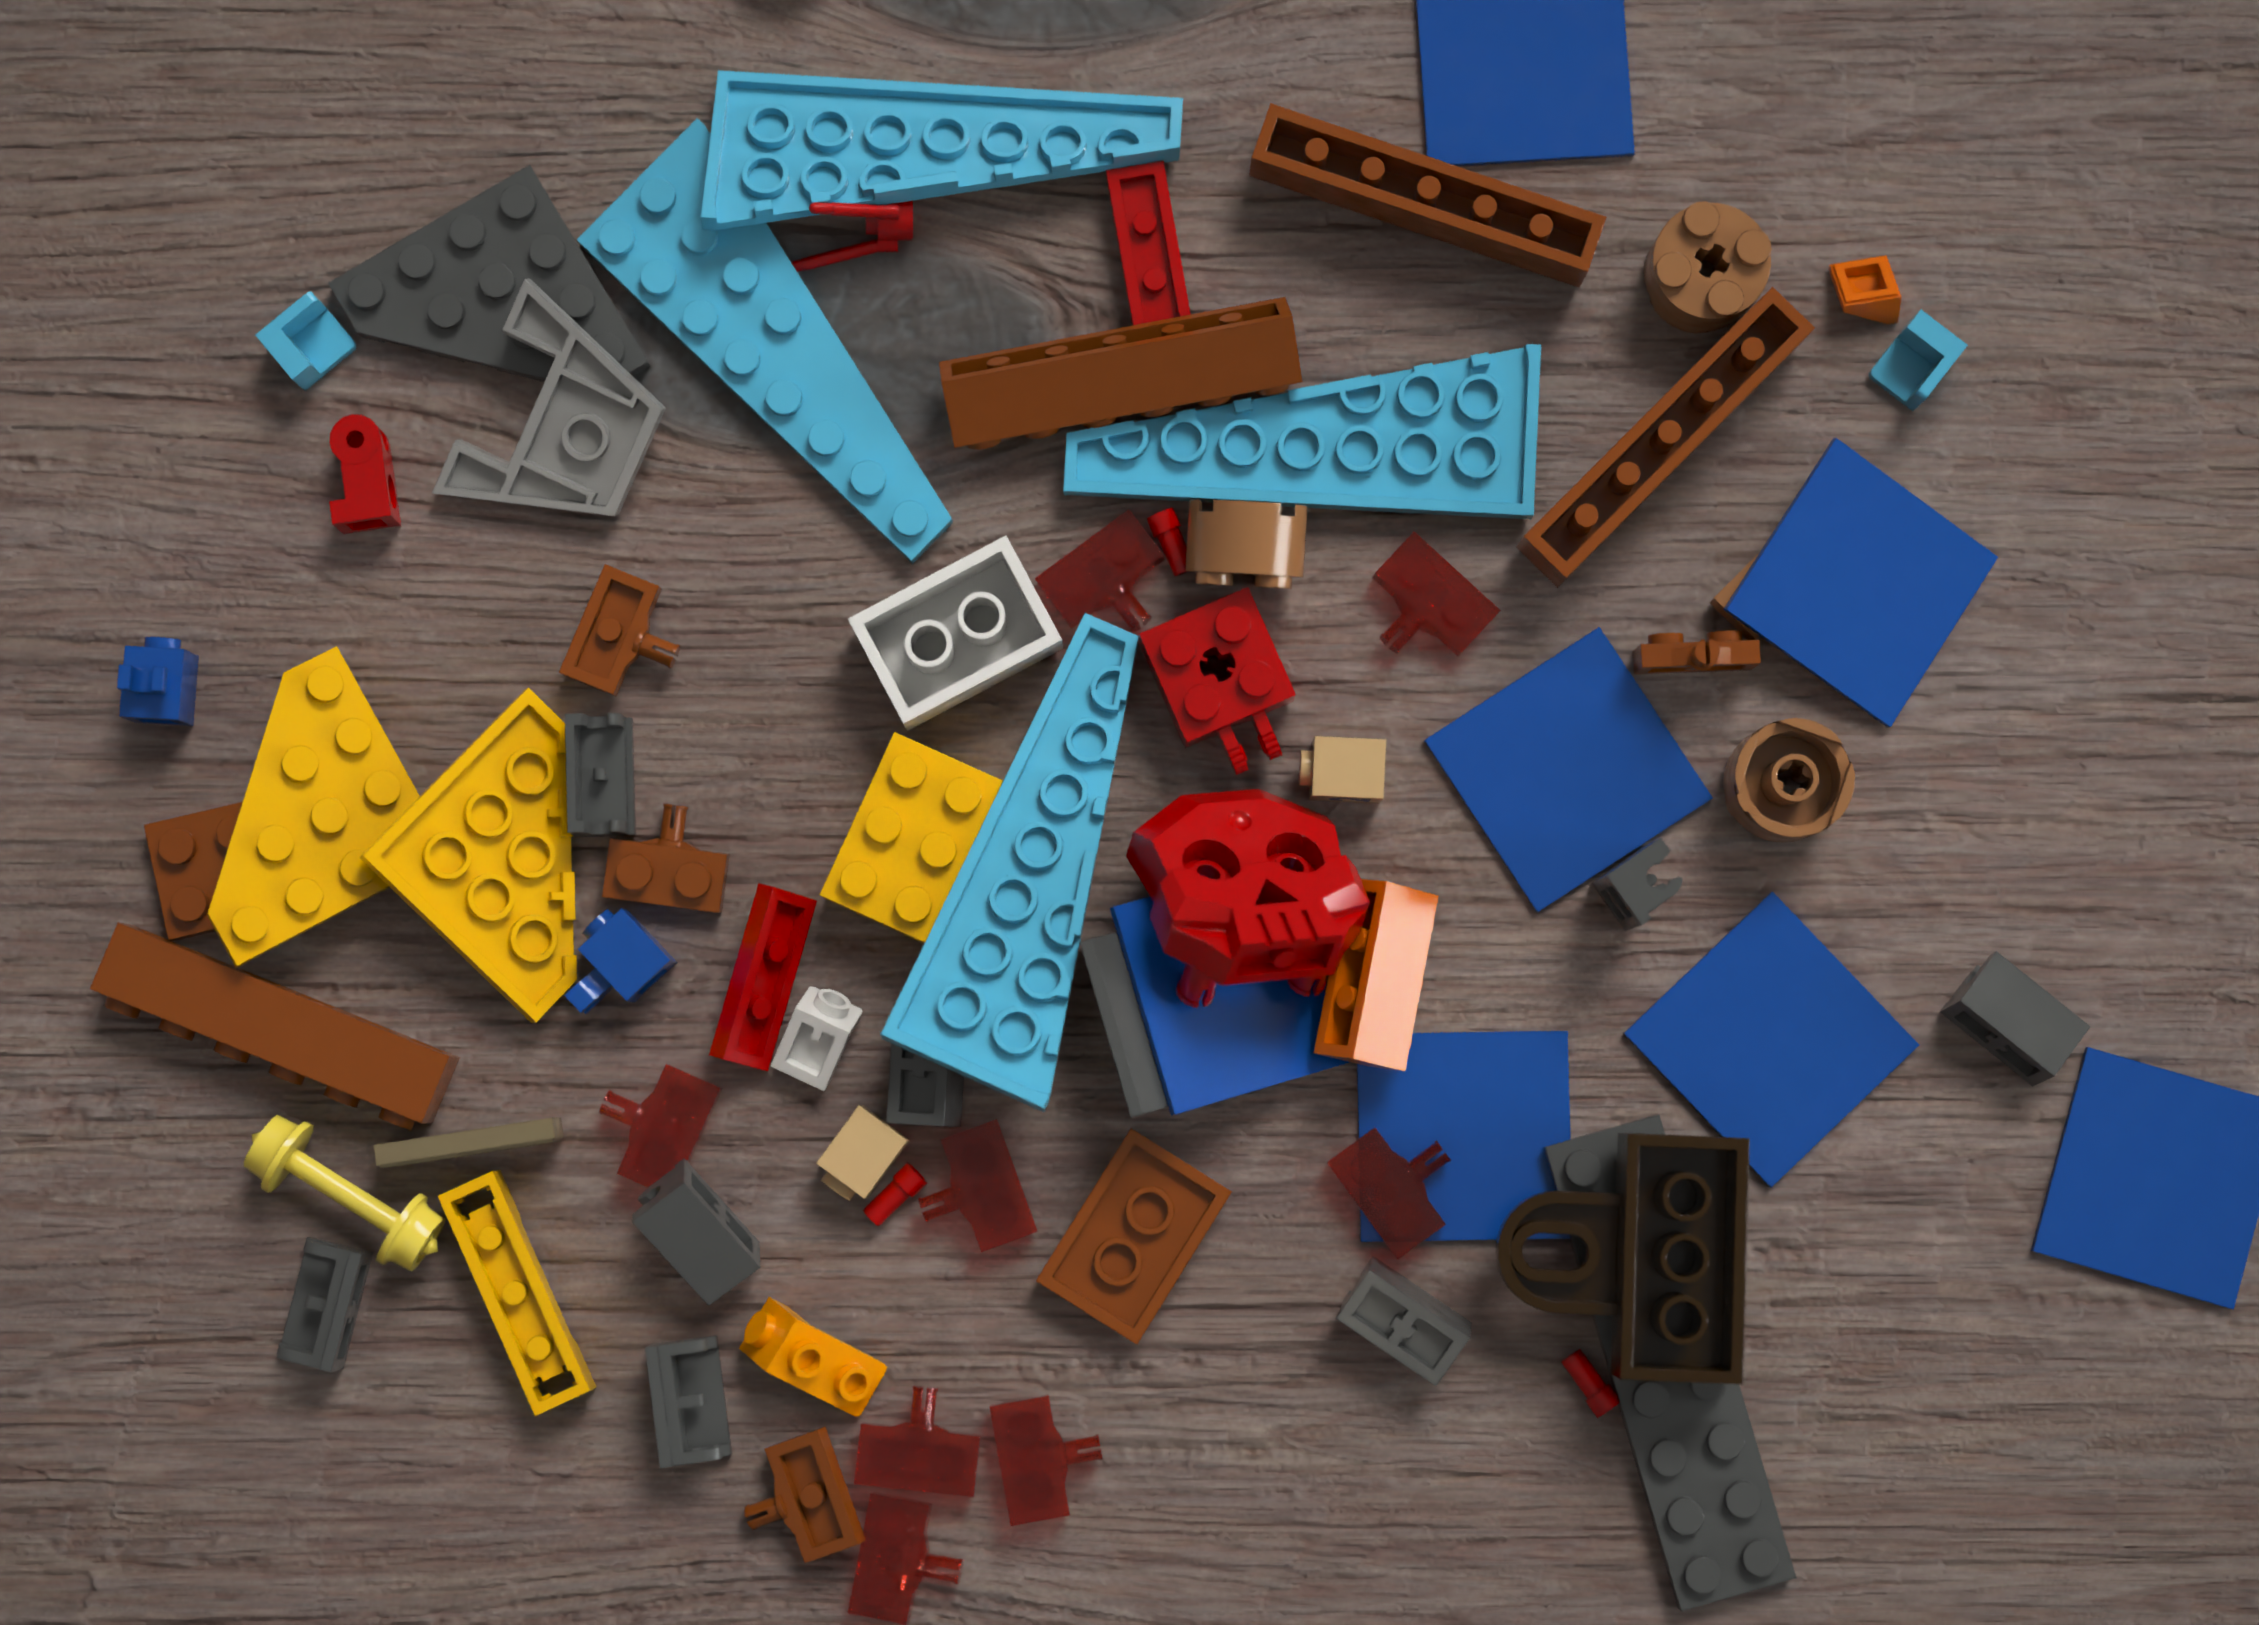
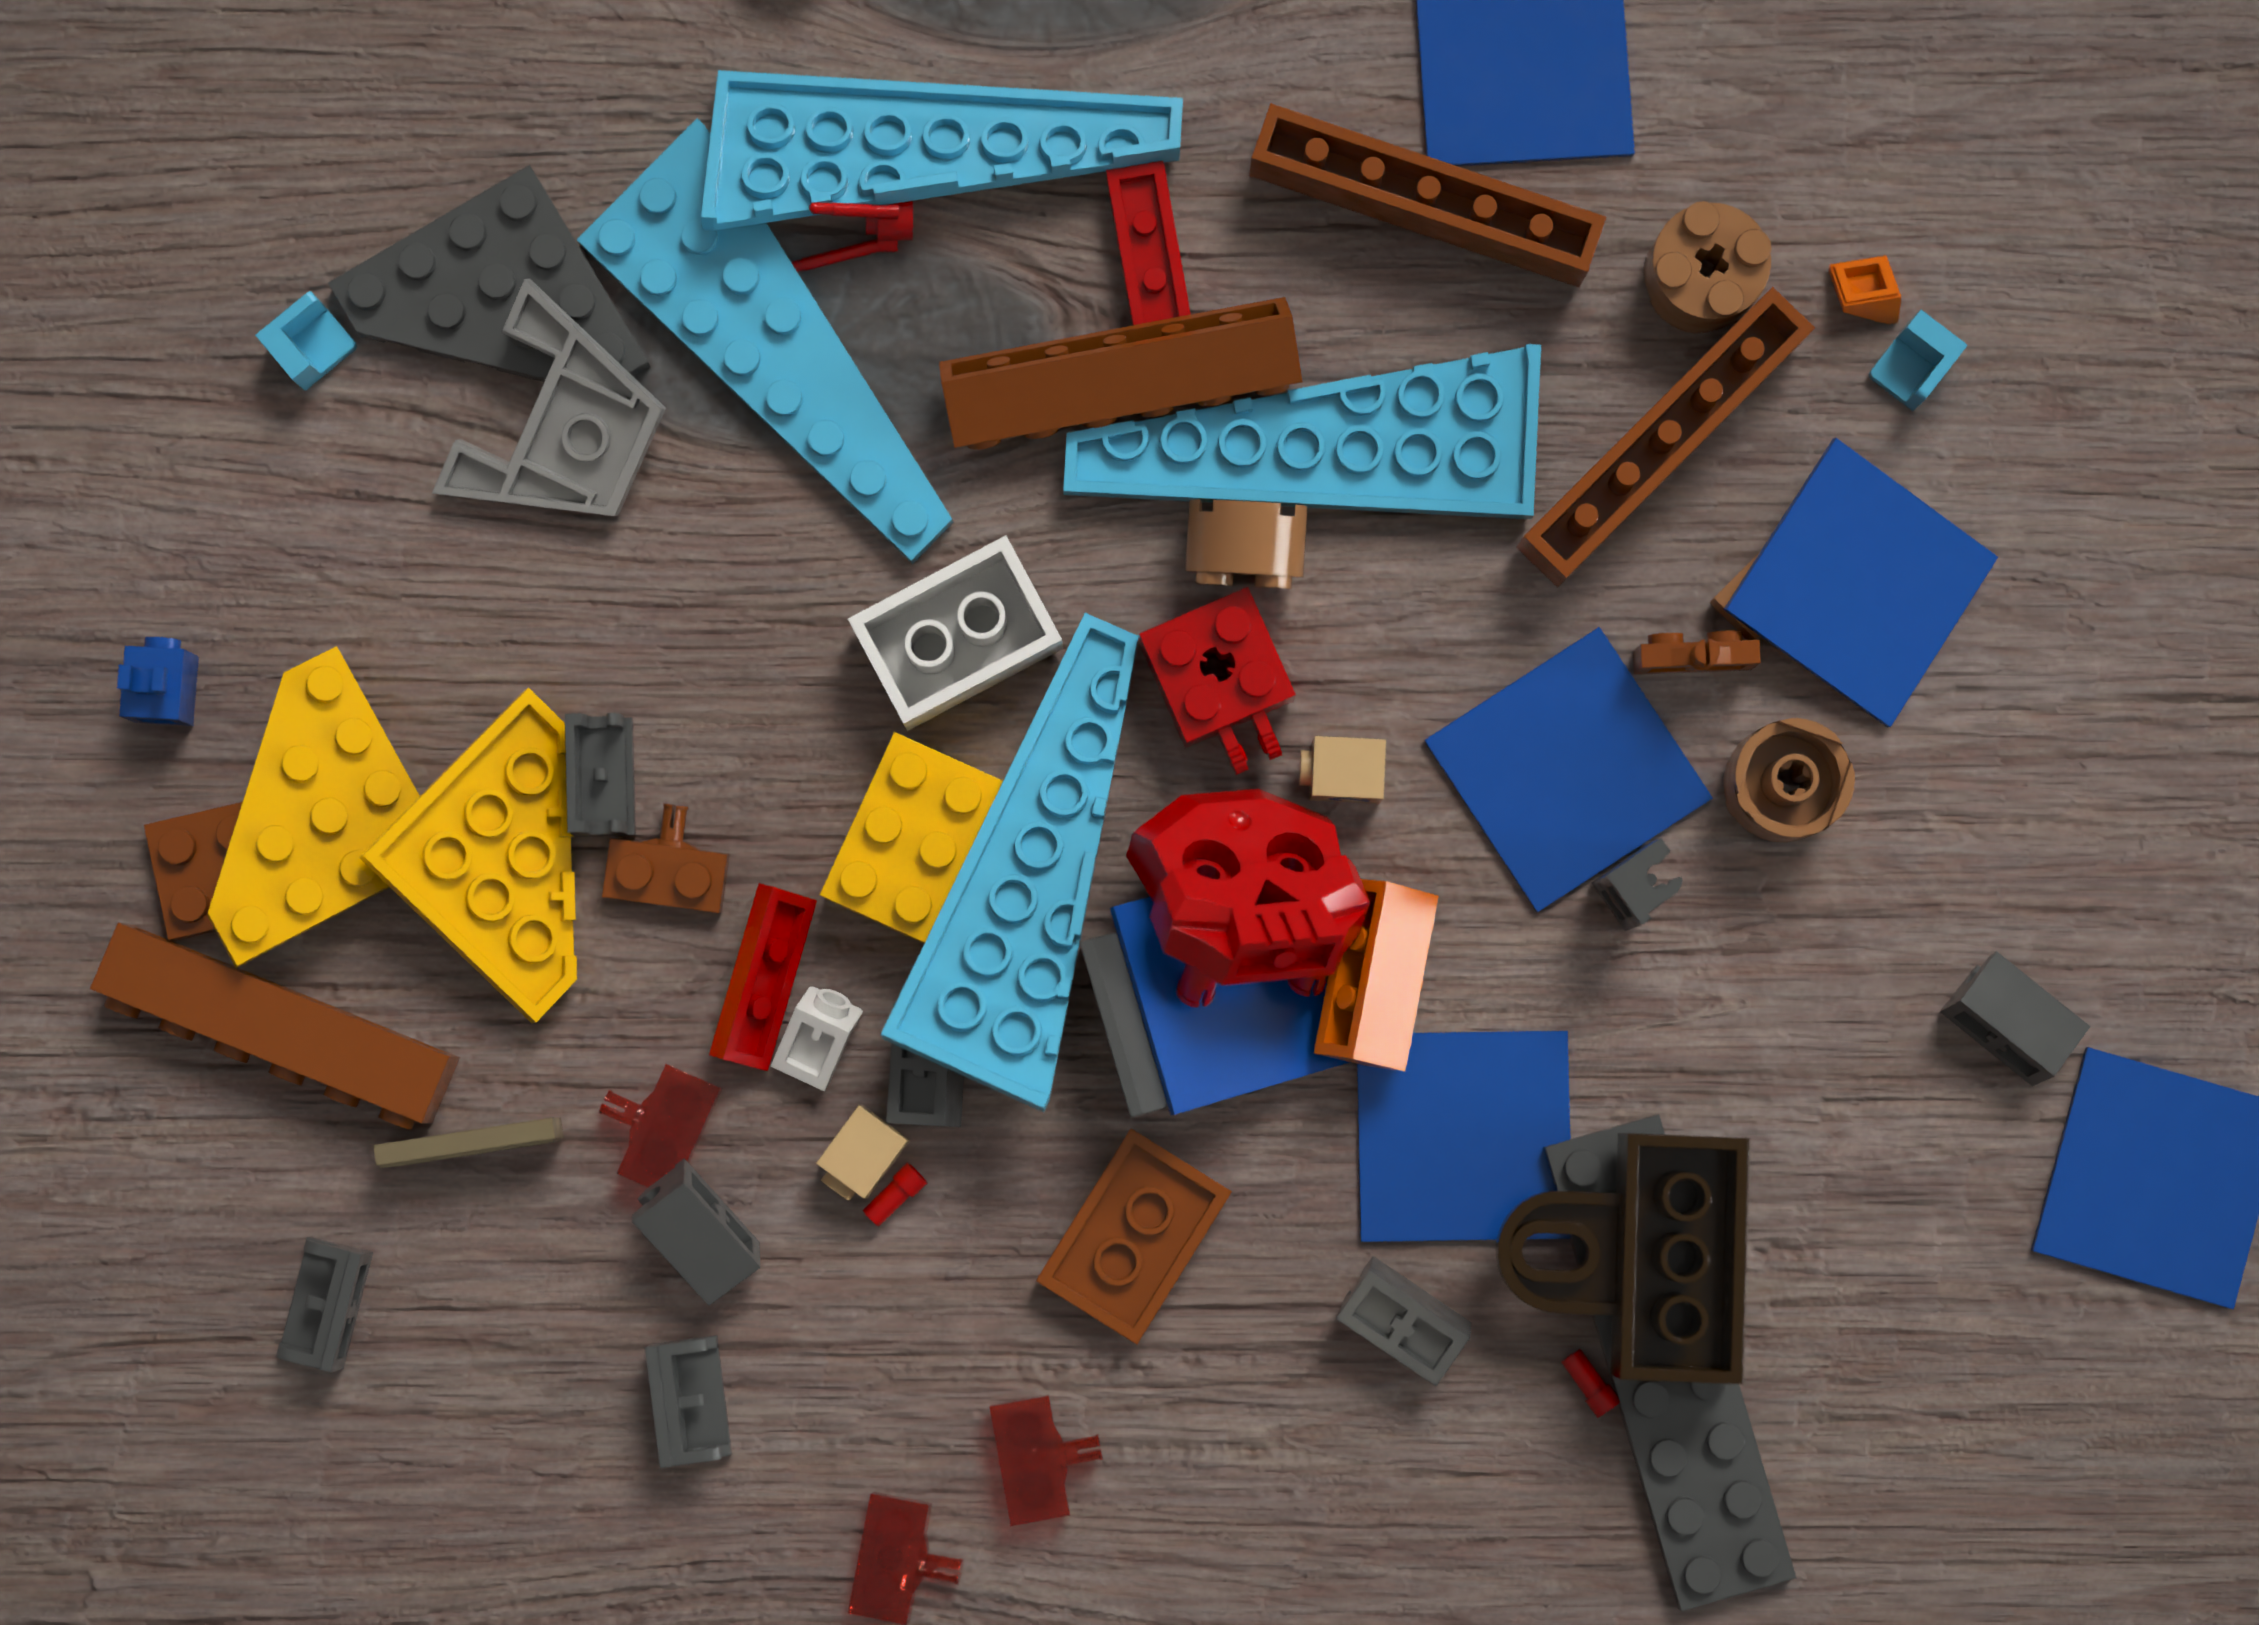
(280, 1151): light yellow piece -> none
(366, 476): red leg -> none
(516, 1292): yellow piece -> none
(615, 632): dark orange plate -> none
(623, 959): blue brick -> none
(809, 1496): dark orange plate -> none
(811, 1358): light orange bracket -> none
(918, 1453): clear red plate -> none
(983, 1187): clear red plate -> none
(1103, 573): clear red plate -> none
(1166, 528): red piece -> none
(1391, 1189): clear red plate -> none
(1432, 598): clear red plate -> none
(1771, 1038): blue piece -> none

